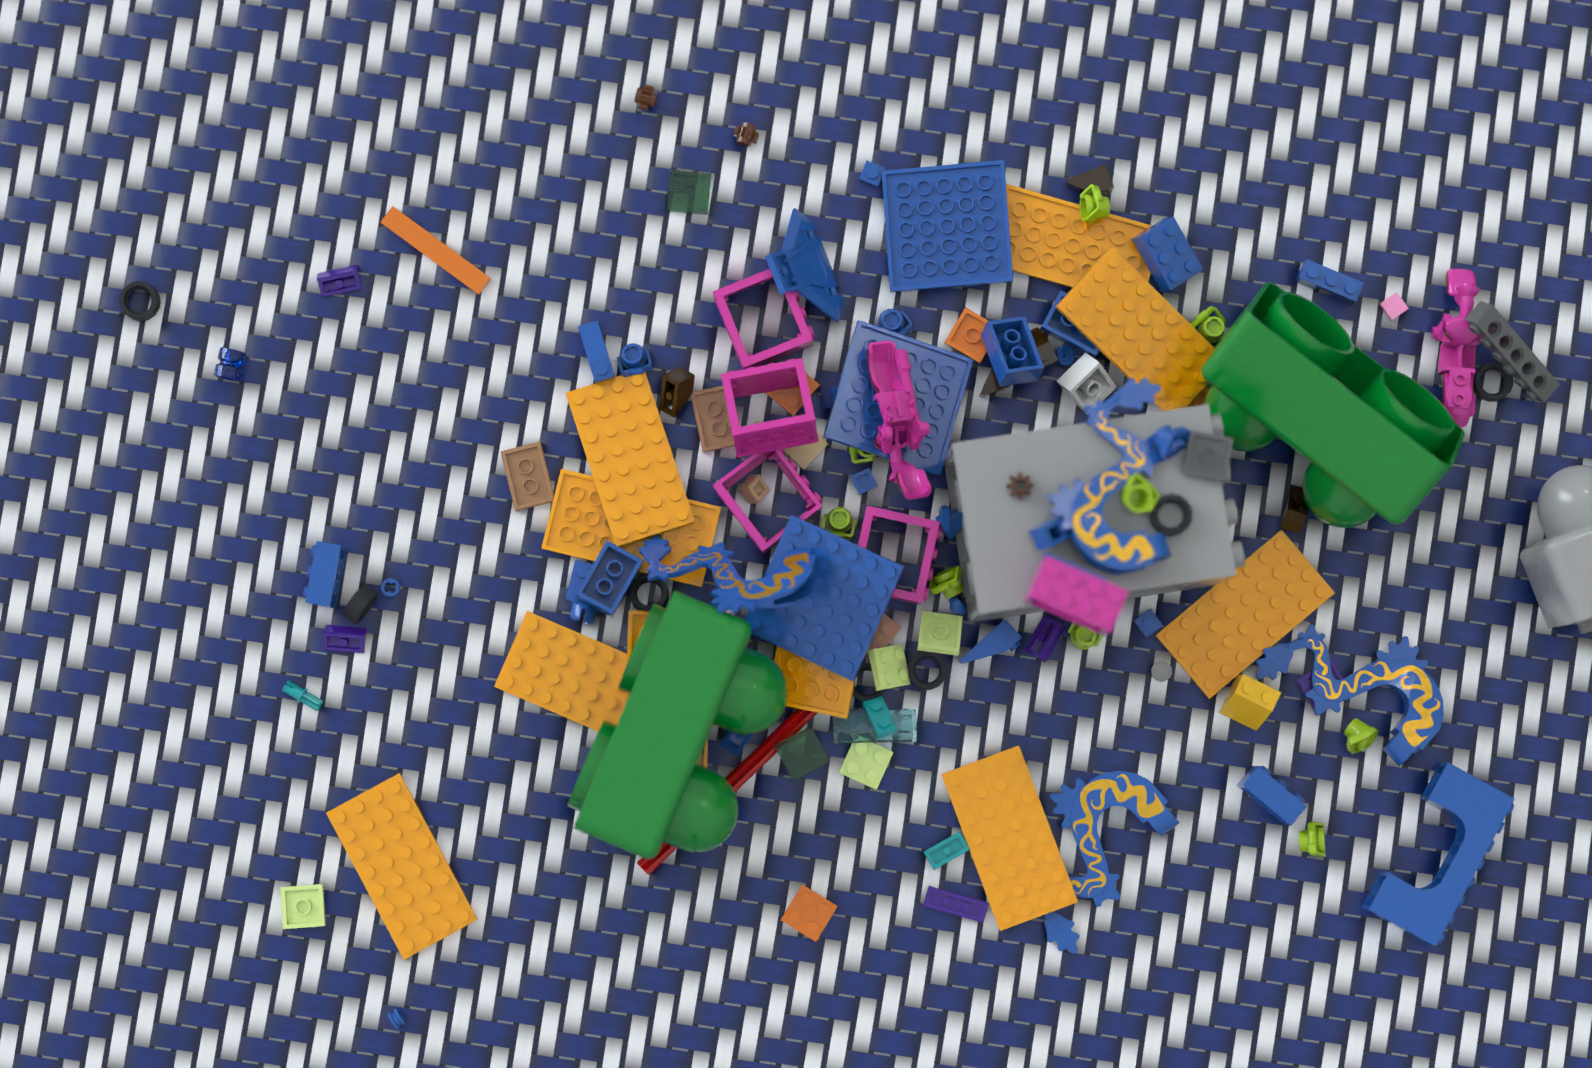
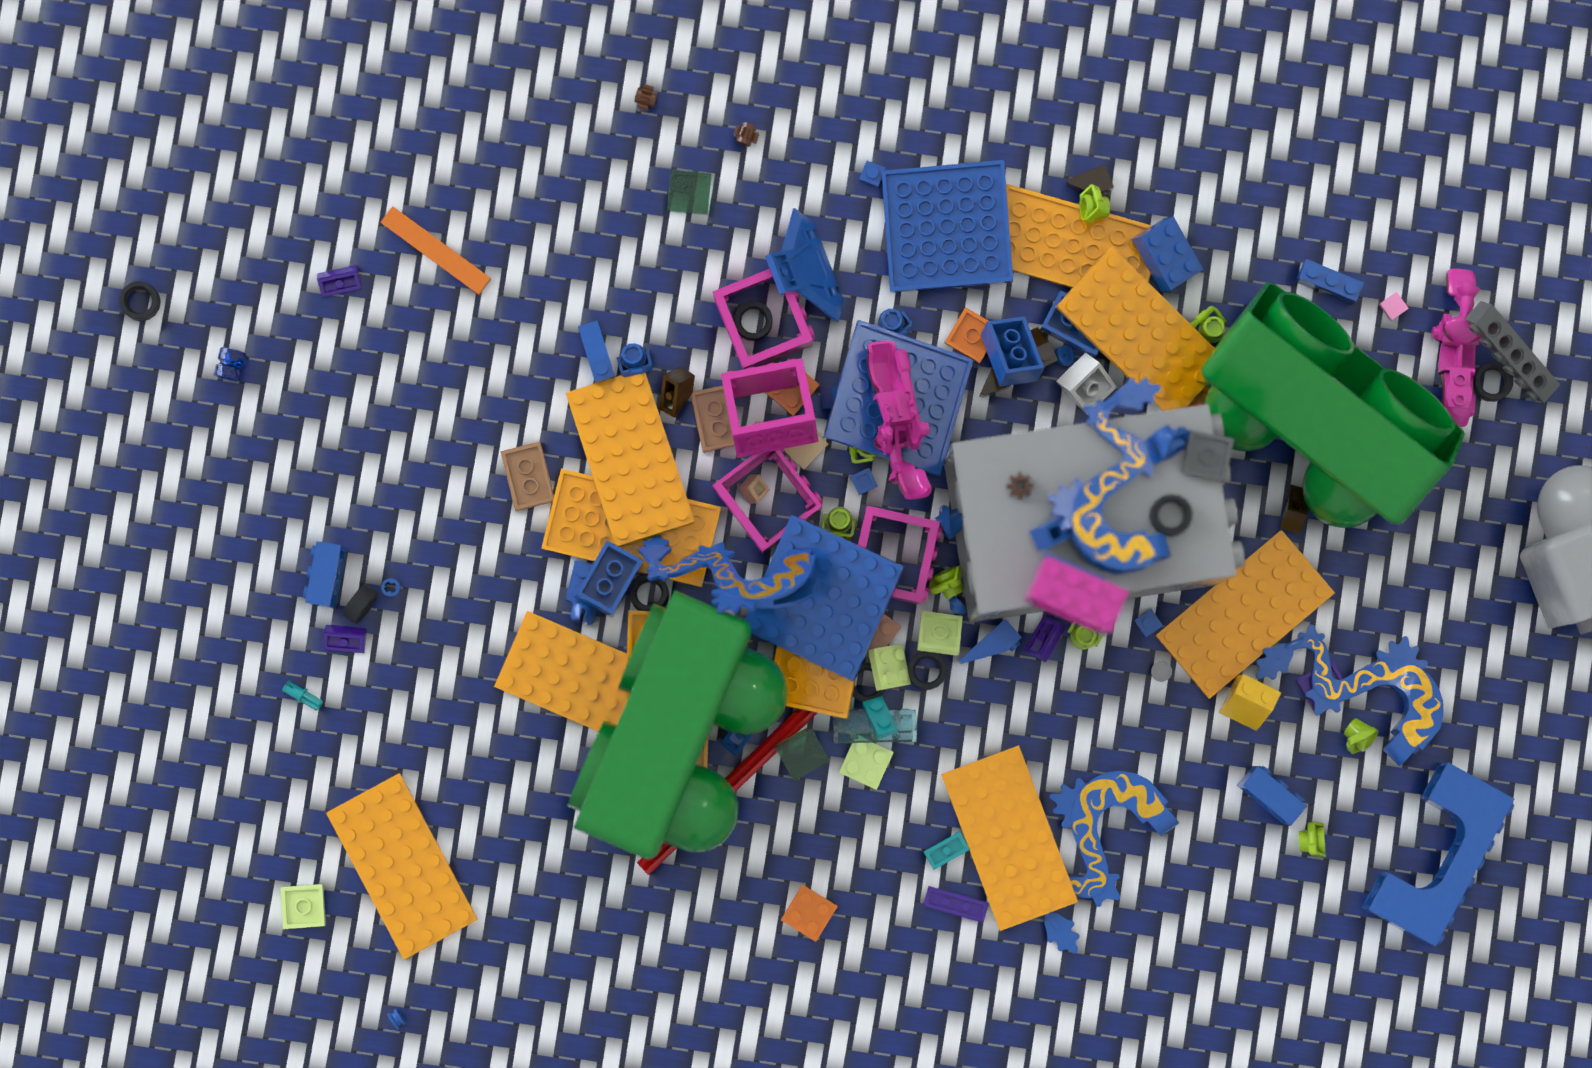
(768, 323): none -> black tyre
(1139, 497): lime piece -> none

